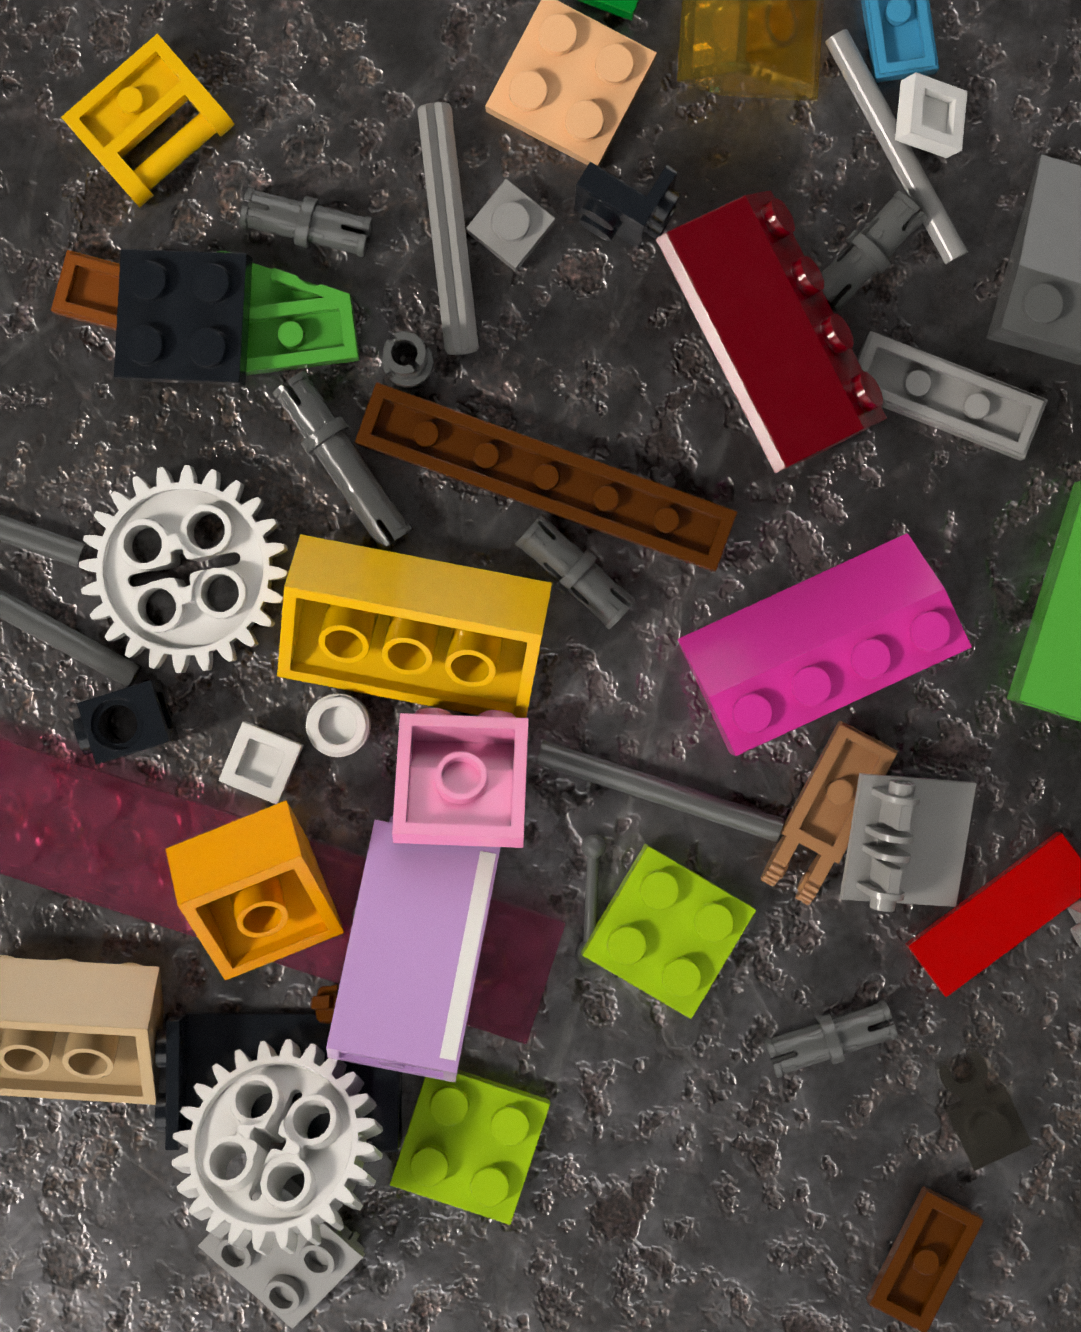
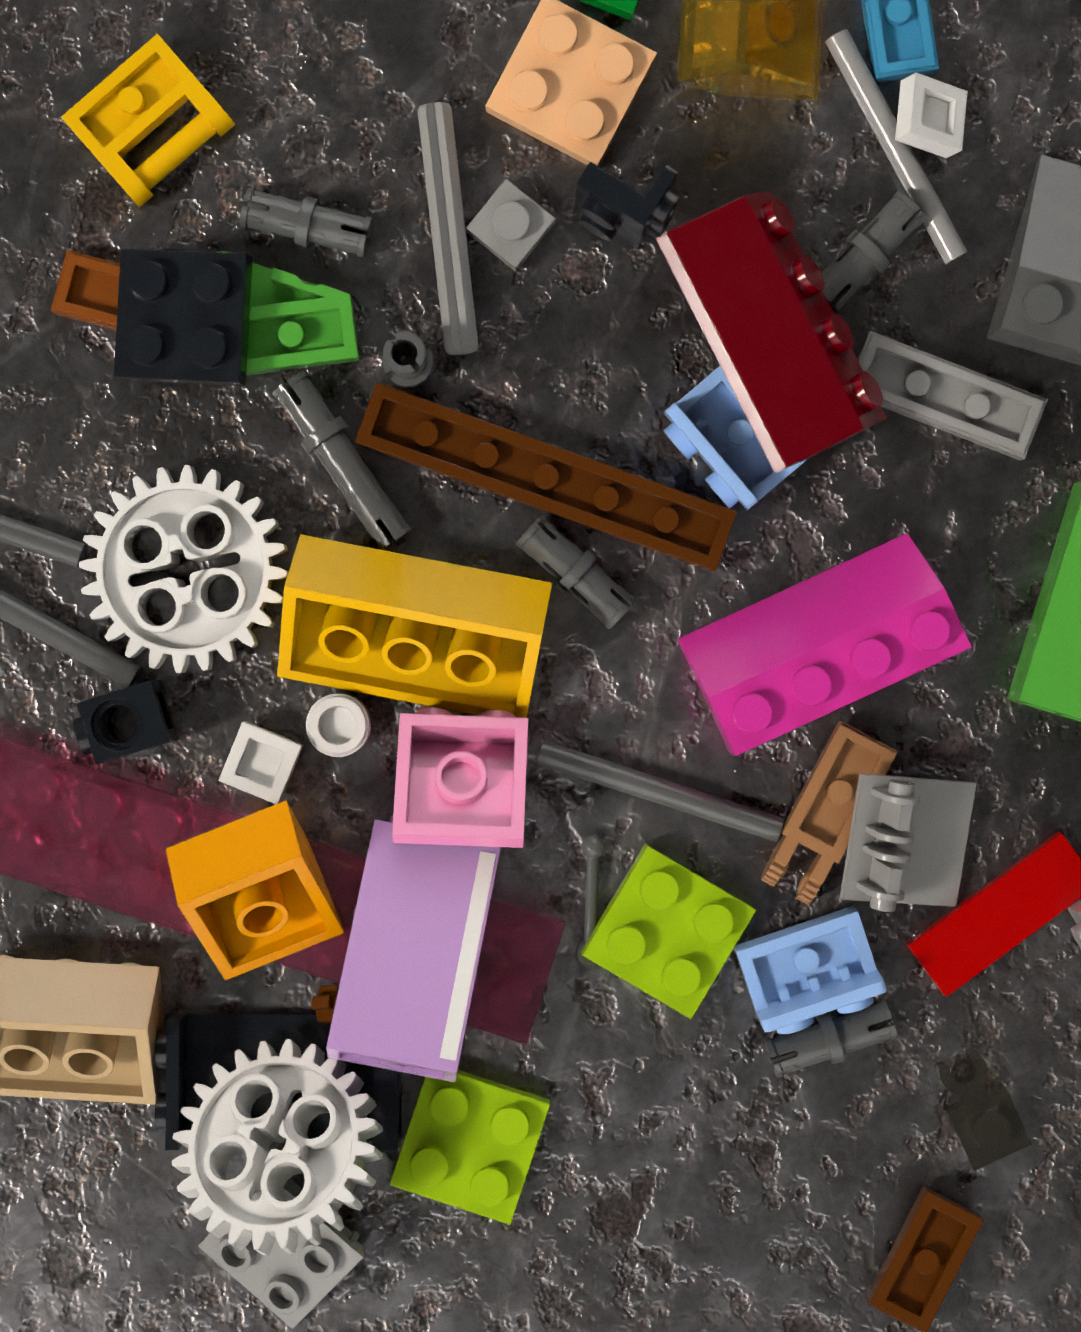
(717, 429): none -> light blue bracket
(810, 971): none -> light blue bracket

